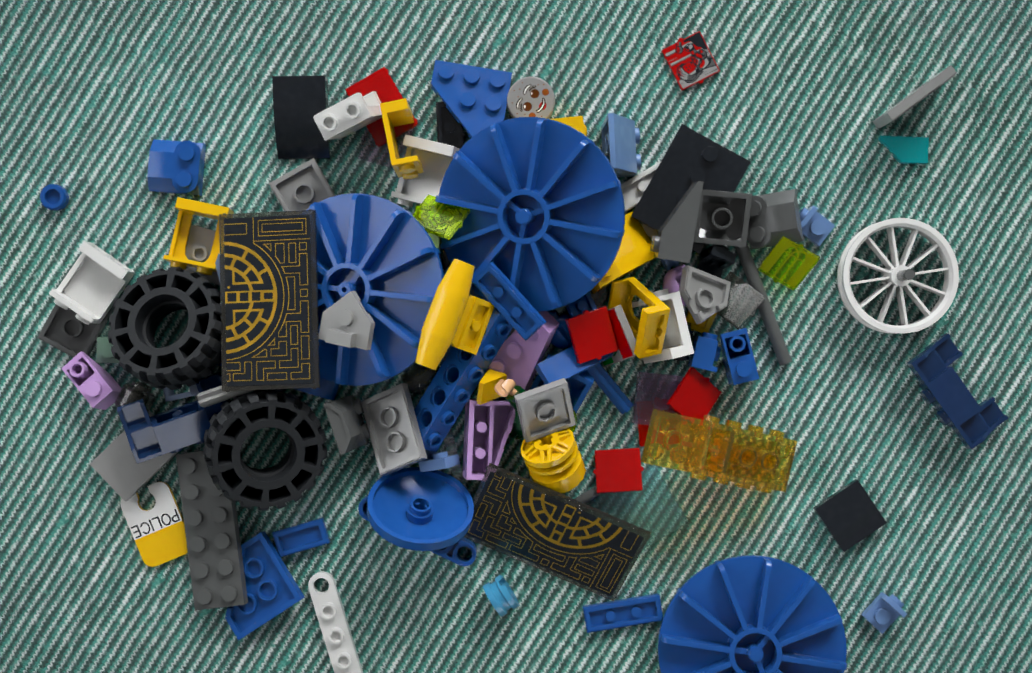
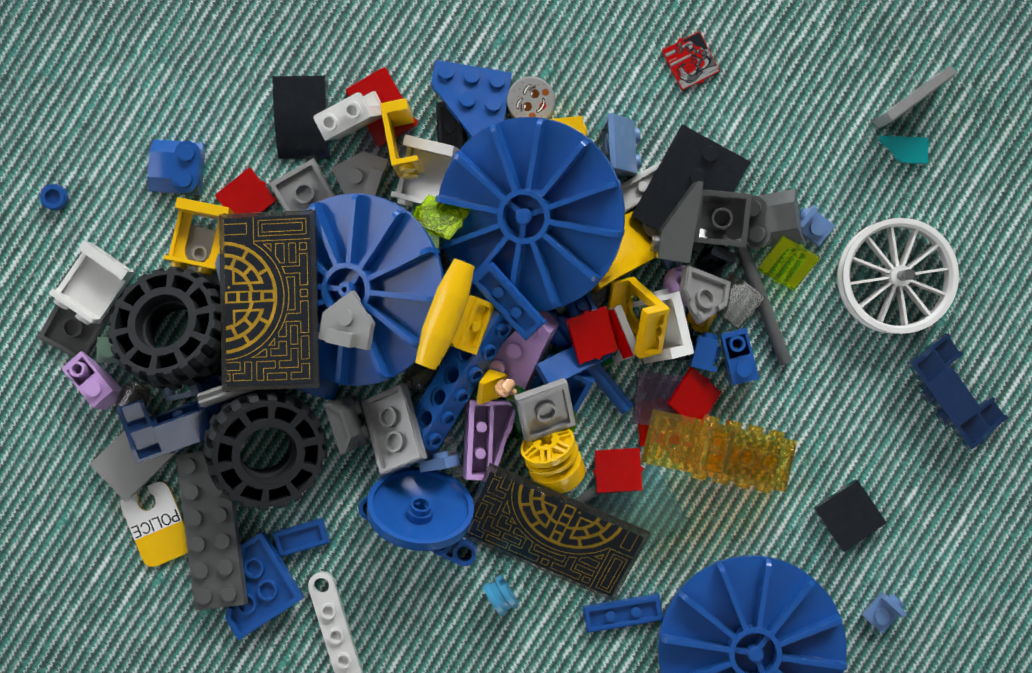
(246, 194): none -> red piece
(361, 173): none -> light grey plate

